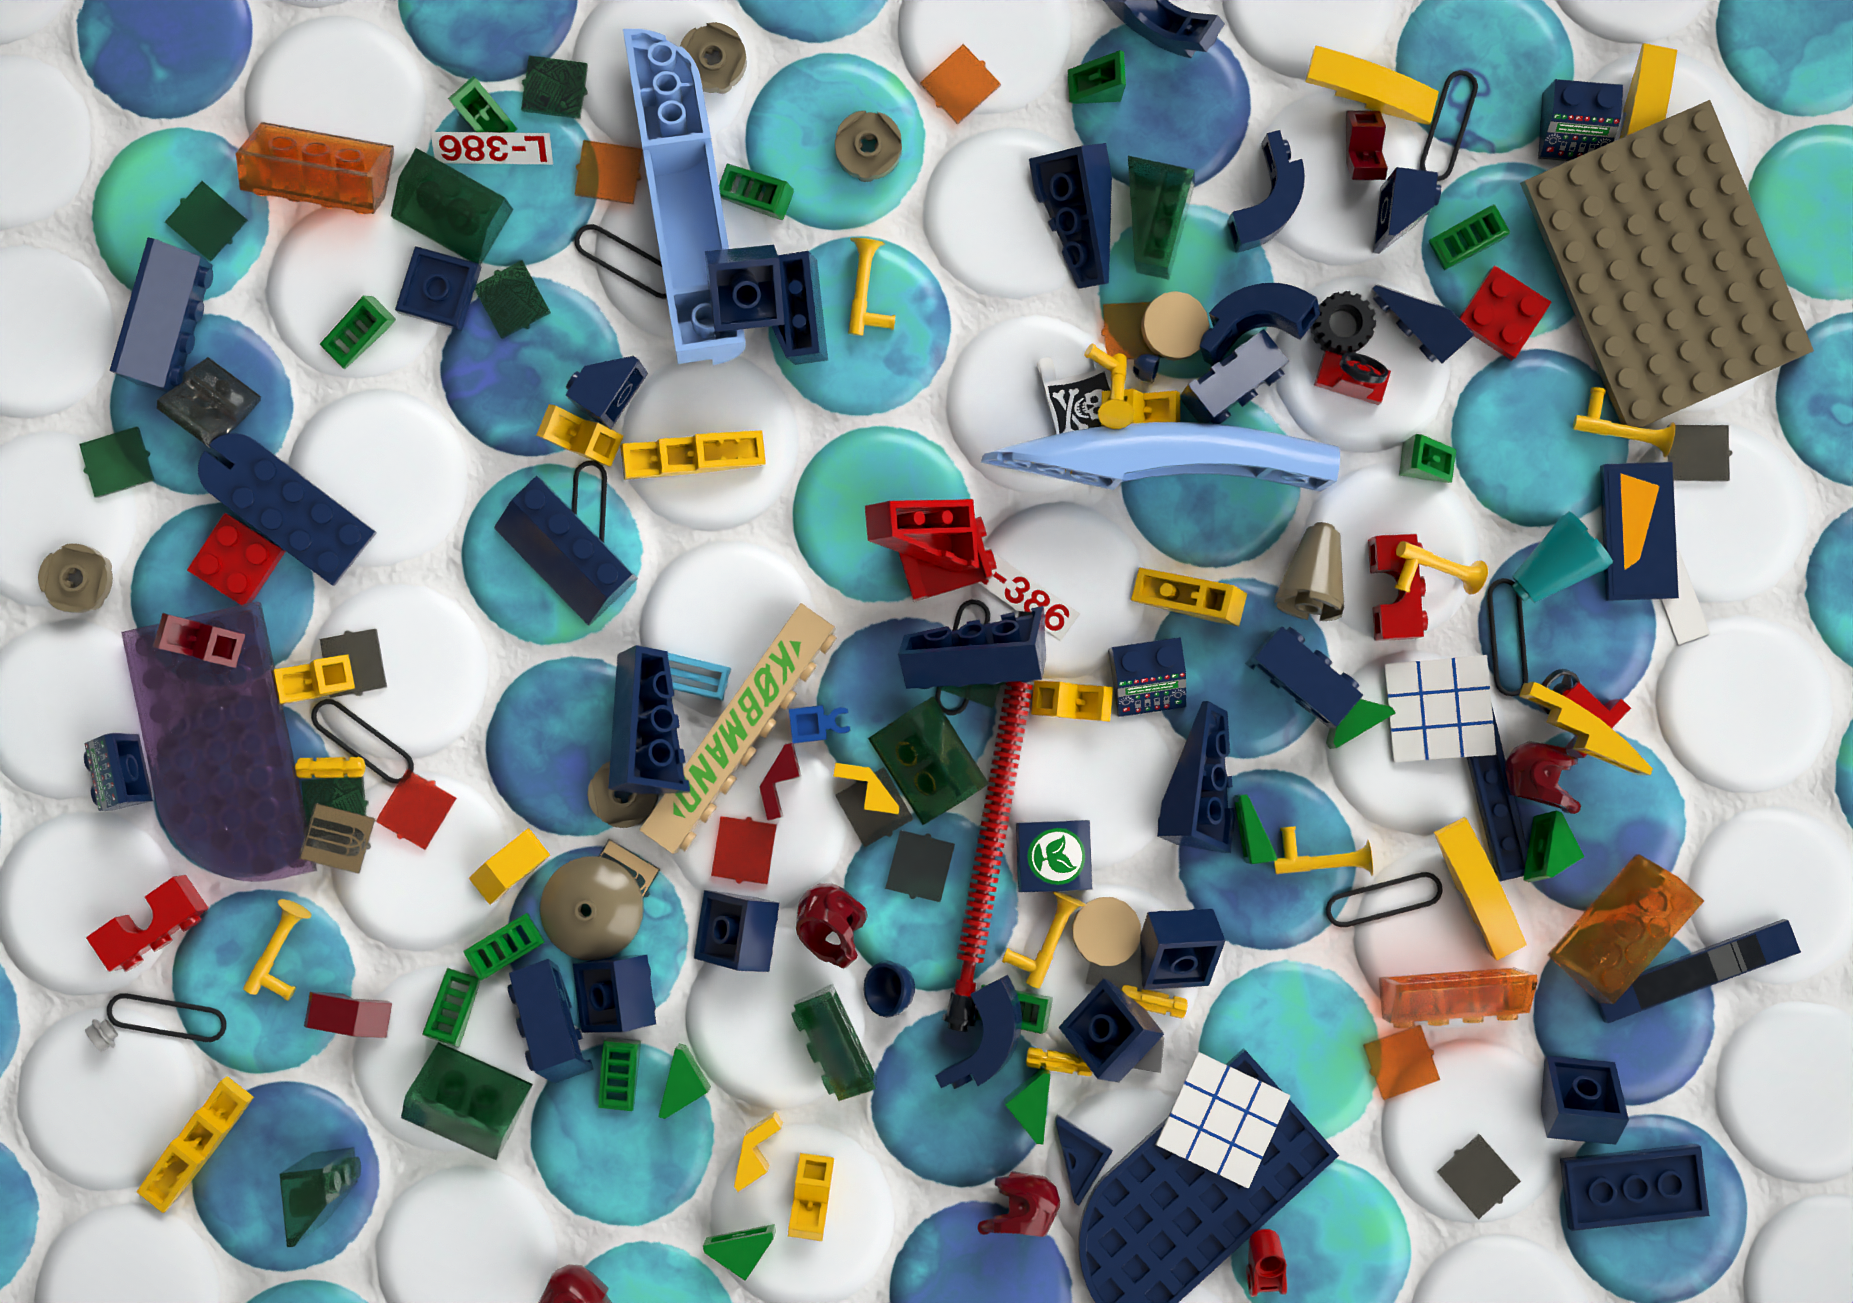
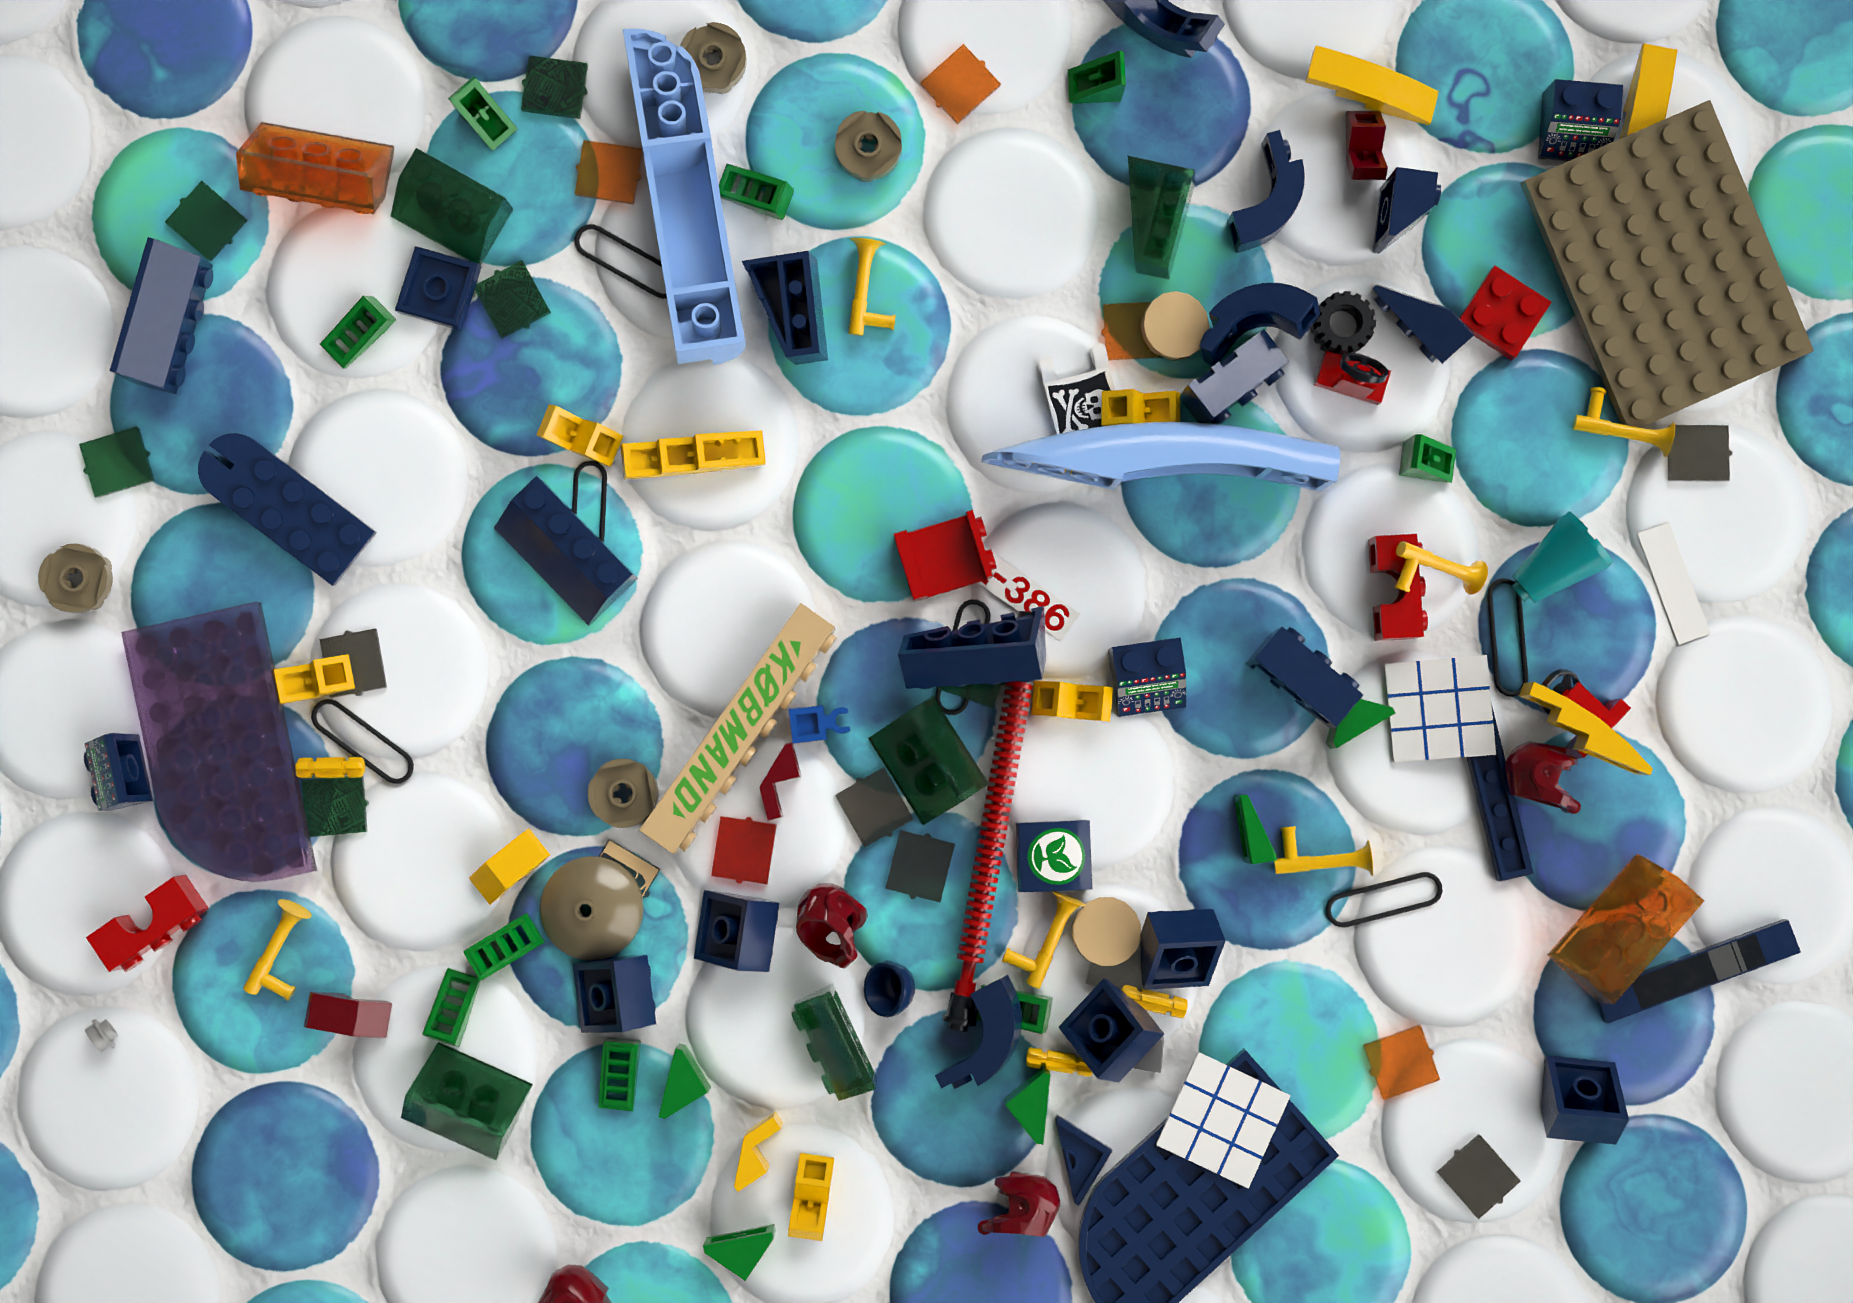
(165, 1032): black piece -> none
(195, 1144): yellow slope -> none
(199, 640): dark red slope -> none
(208, 401): clear smoke slope -> none
(236, 560): red plate -> none
(315, 1190): clear green slope -> none
(337, 838): clear smoke piece -> none
(416, 809): clear red piece -> none
(492, 148): white sticker -> none
(547, 1022): dark blue wedge -> none
(606, 388): dark blue slope -> none
(644, 727): dark blue wedge -> none
(721, 683): medium azure tile -> none
(744, 287): dark blue slope -> none
(877, 795): yellow slope -> none
(927, 530): red wedge -> none
(1077, 196): dark blue wedge -> none
(1114, 412): yellow piece -> none
(1146, 367): dark blue hinge -> none
(1190, 596): yellow slope -> none
(1197, 799): dark blue wedge -> none
(1266, 1263): red piece -> none
(1314, 576): dark tan cone -> none
(1456, 995): clear orange slope -> none
(1463, 126): black piece -> none
(1480, 888): yellow slope -> none
(1493, 221): green slope -> none
(1550, 847): green slope -> none
(1634, 1187): dark blue tile -> none
(1639, 531): dark blue tile -> none

